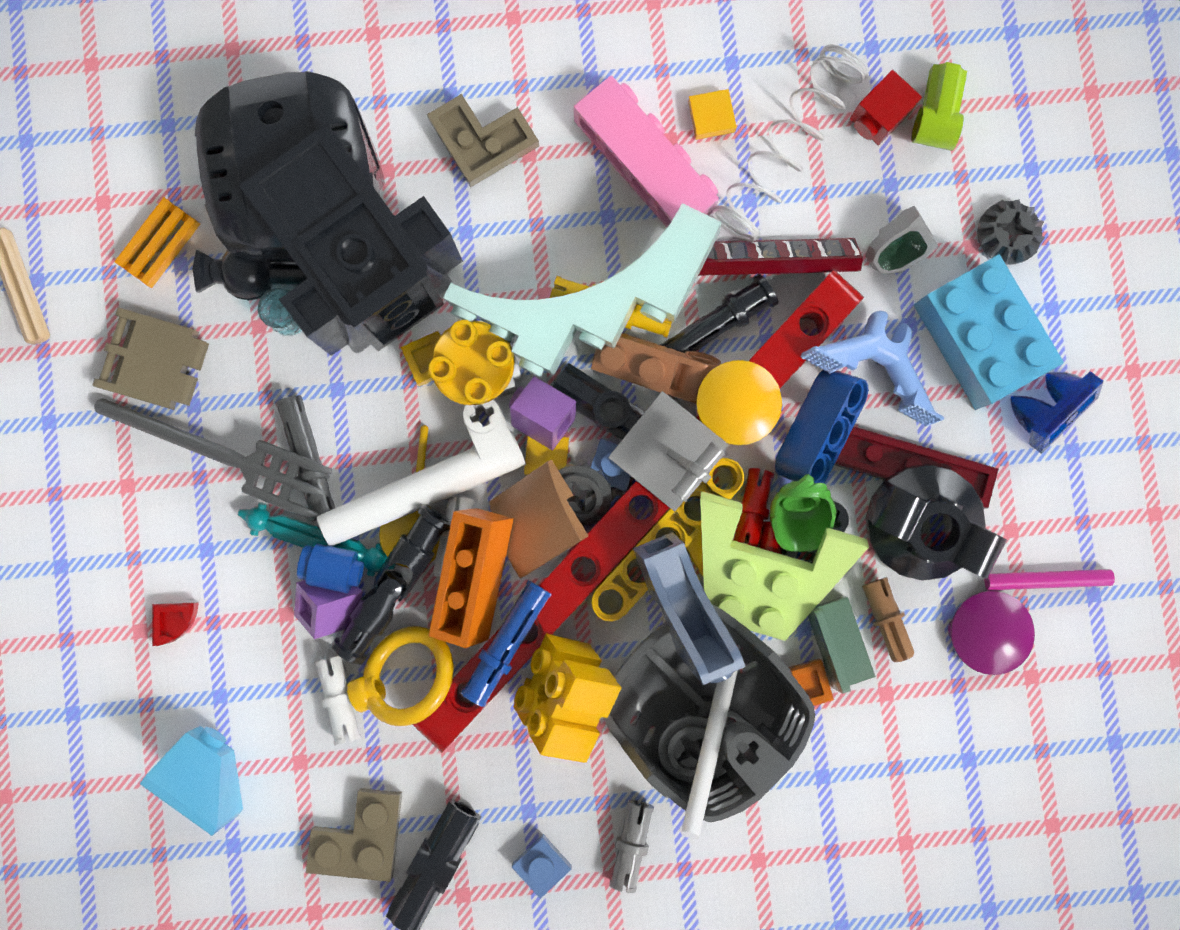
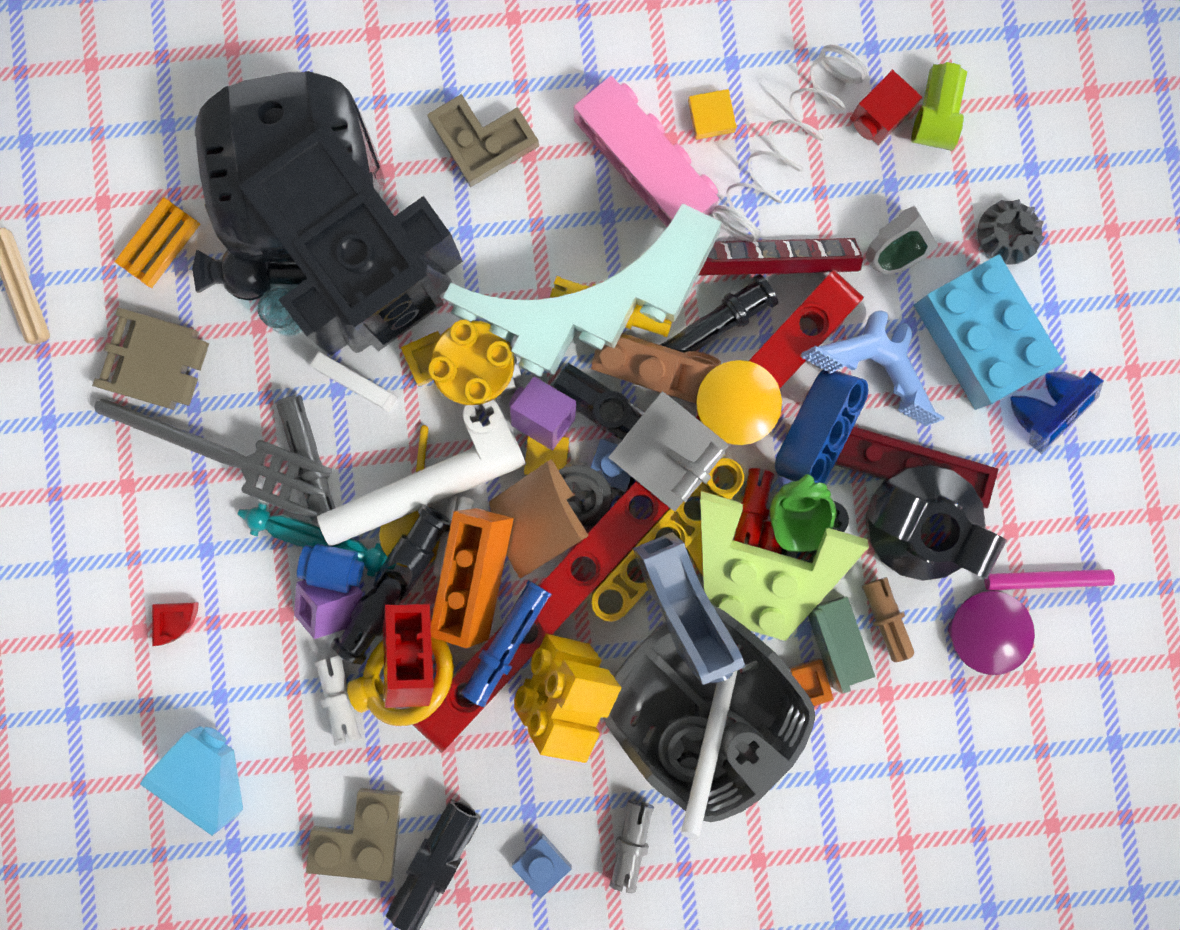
(353, 381): none -> white tile
(407, 656): none -> red brick

